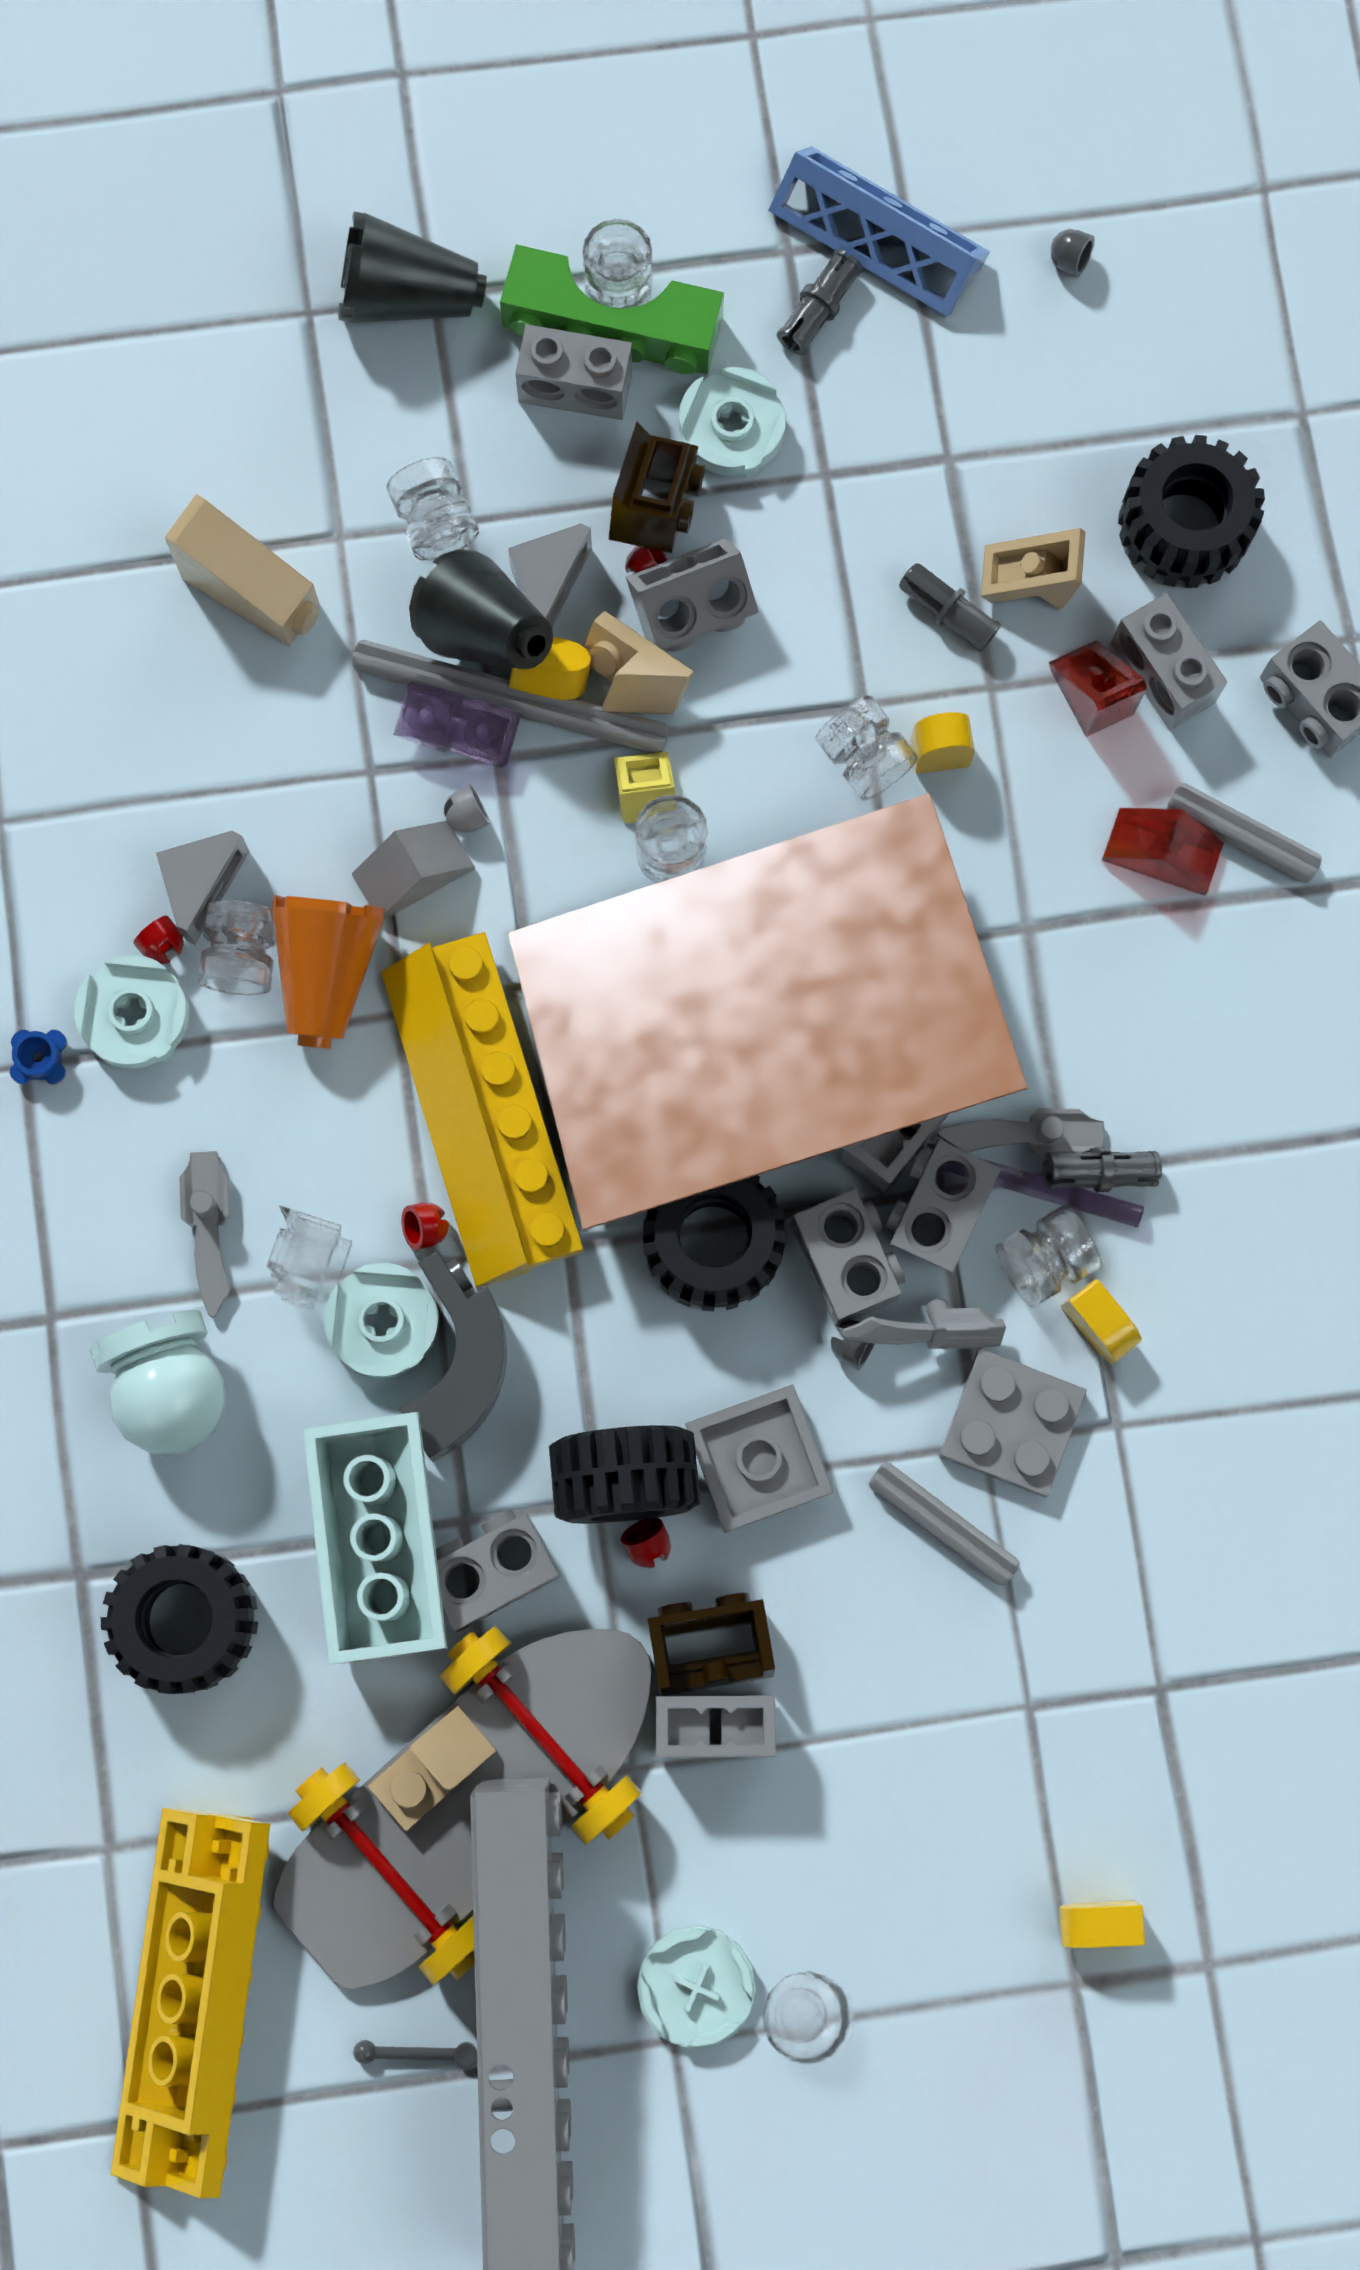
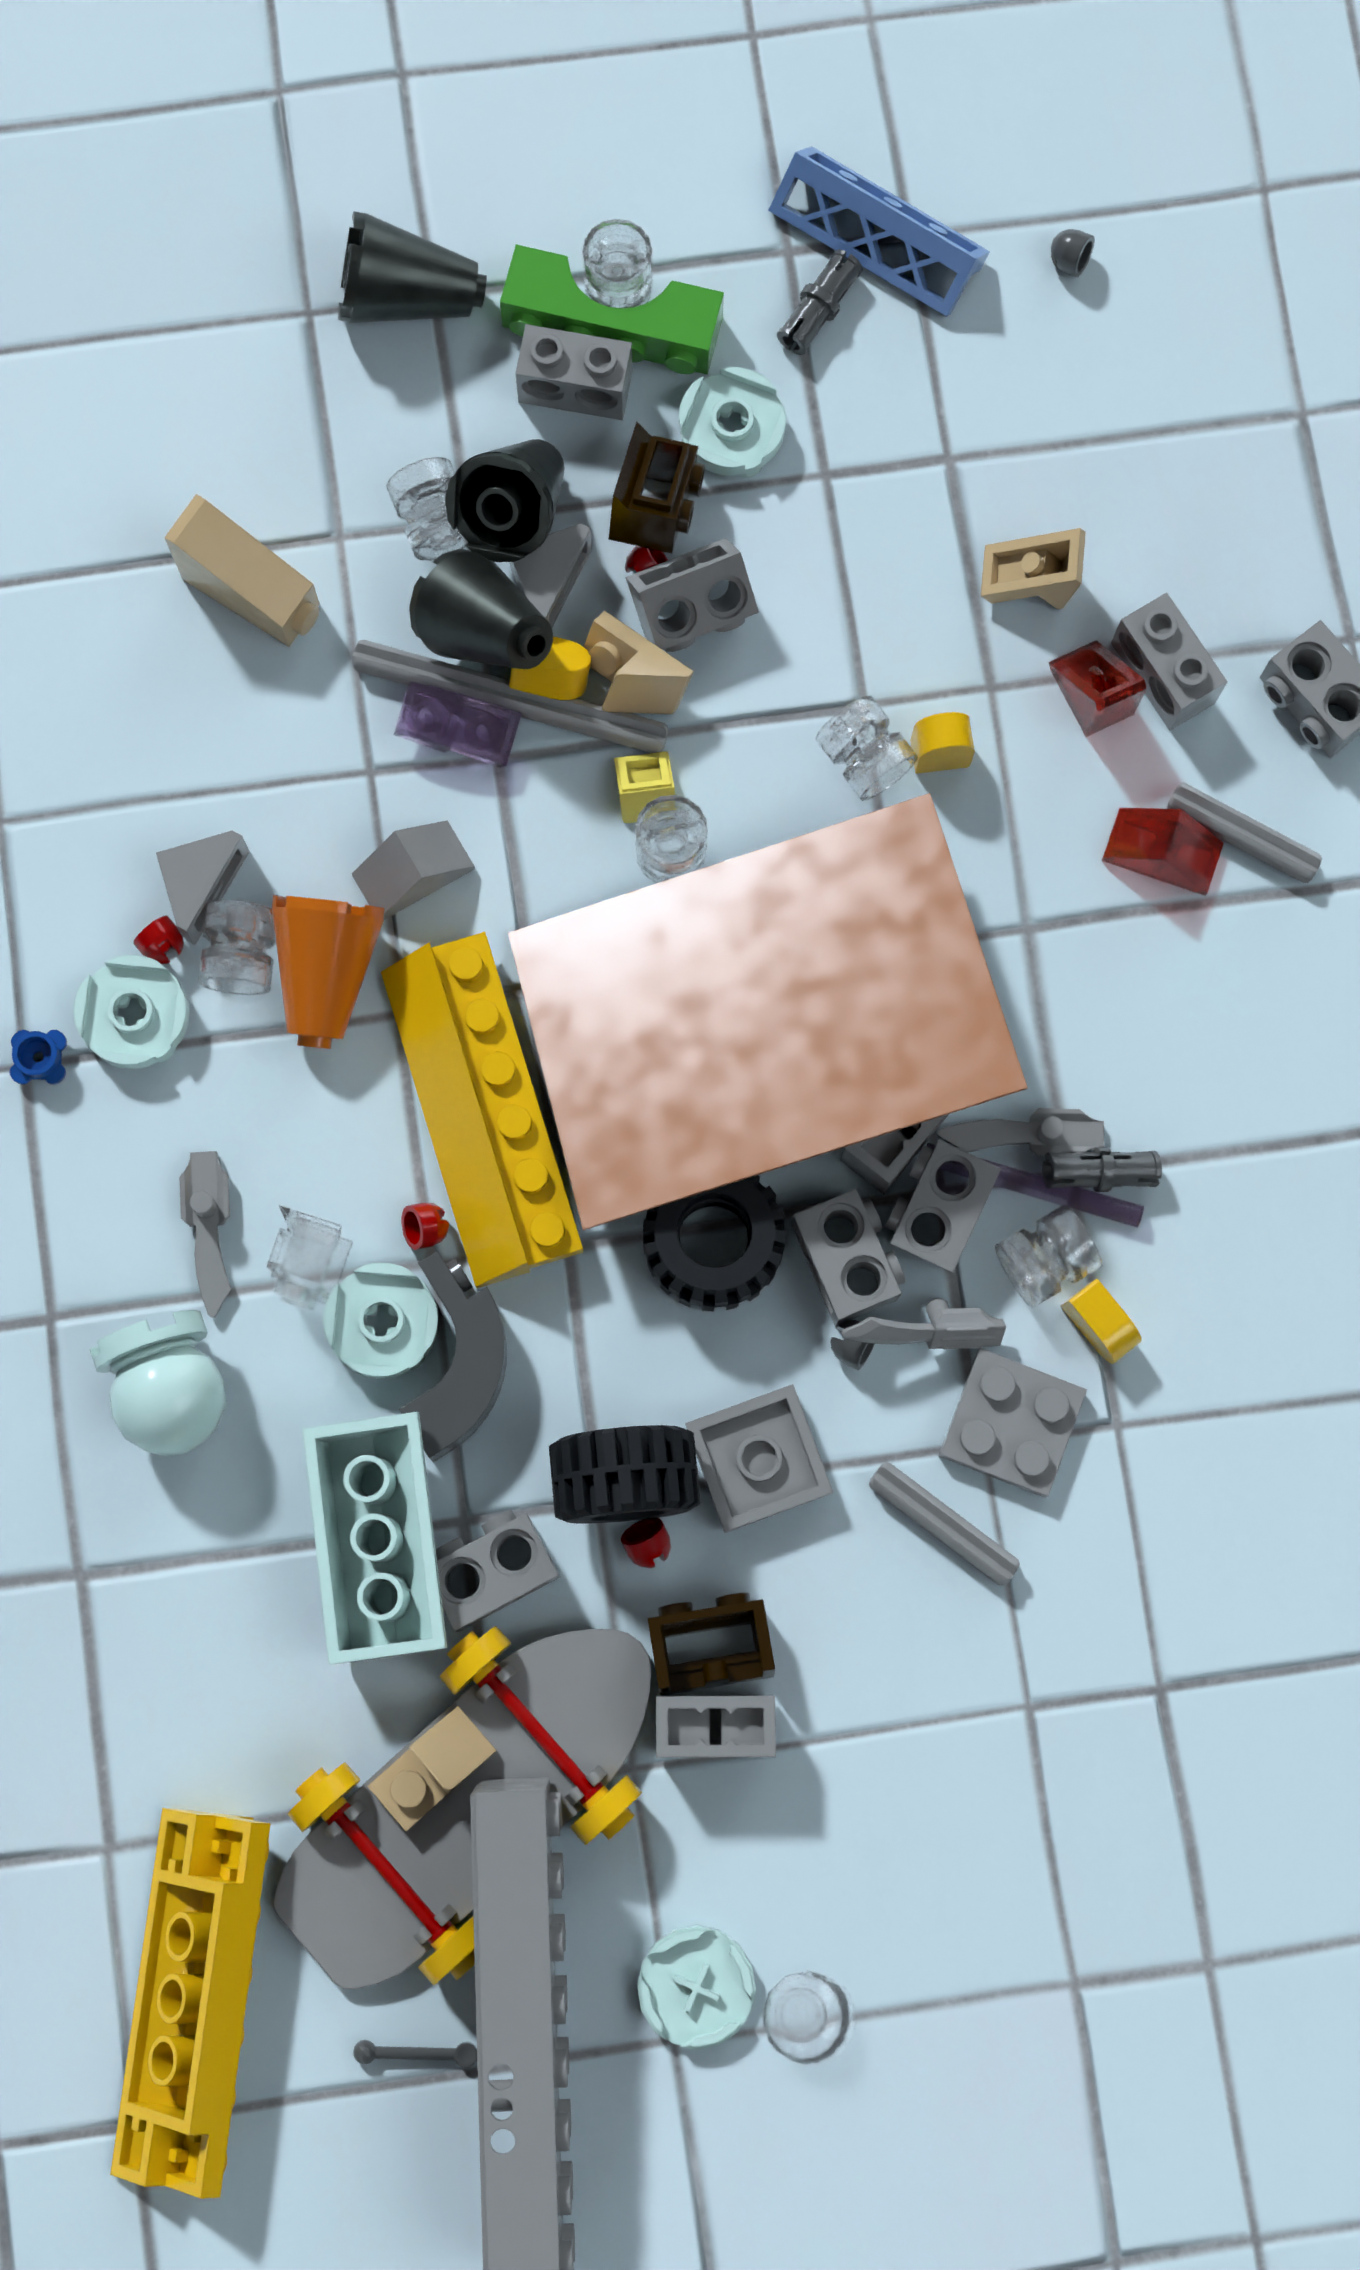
(130, 1615): black tyre -> none
(465, 810): light grey hinge -> none
(506, 499): none -> pearl dark grey cone
(949, 606): dark grey axle -> none
(1102, 1924): yellow piece -> none
(1200, 472): black tyre -> none

